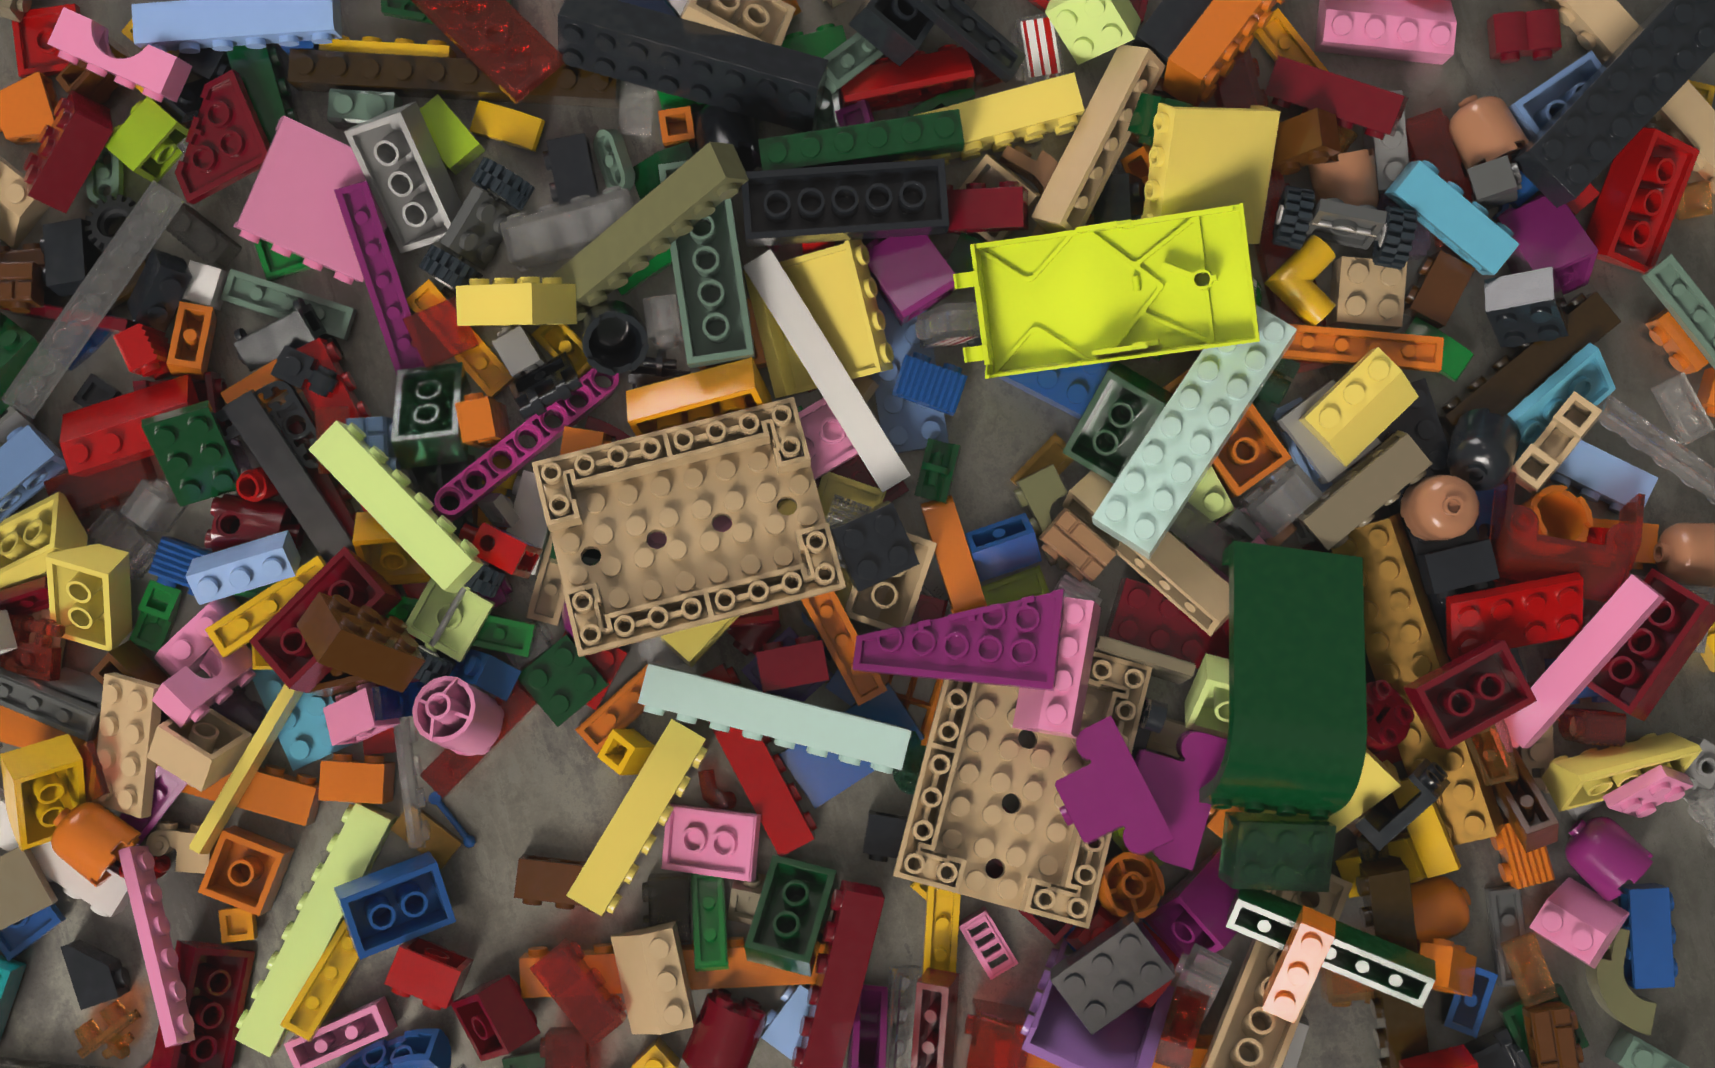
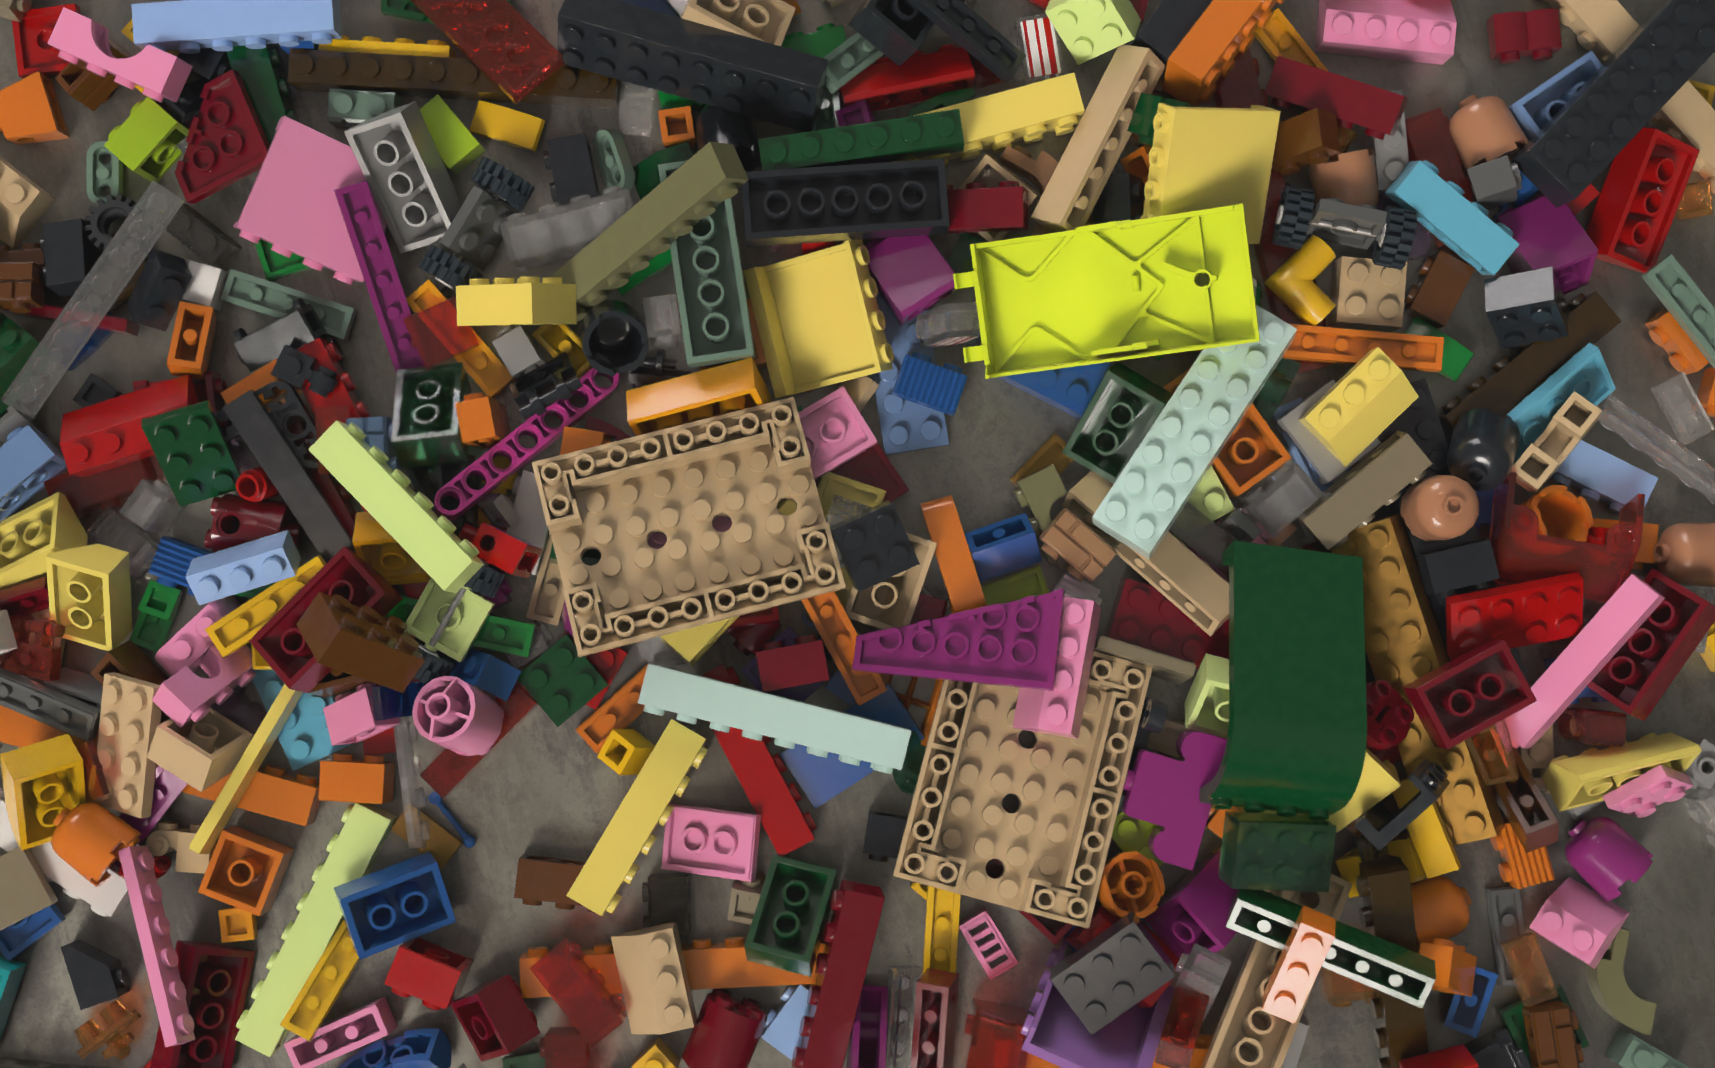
(67, 151): dark red brick -> none
(144, 351): red brick -> none
(709, 923): green tile -> none
(712, 794): clear red arm -> none
(826, 370): white tile -> none
(937, 470): dark green hips -> none
(1111, 793): magenta brick -> none
(1651, 938): blue brick -> none

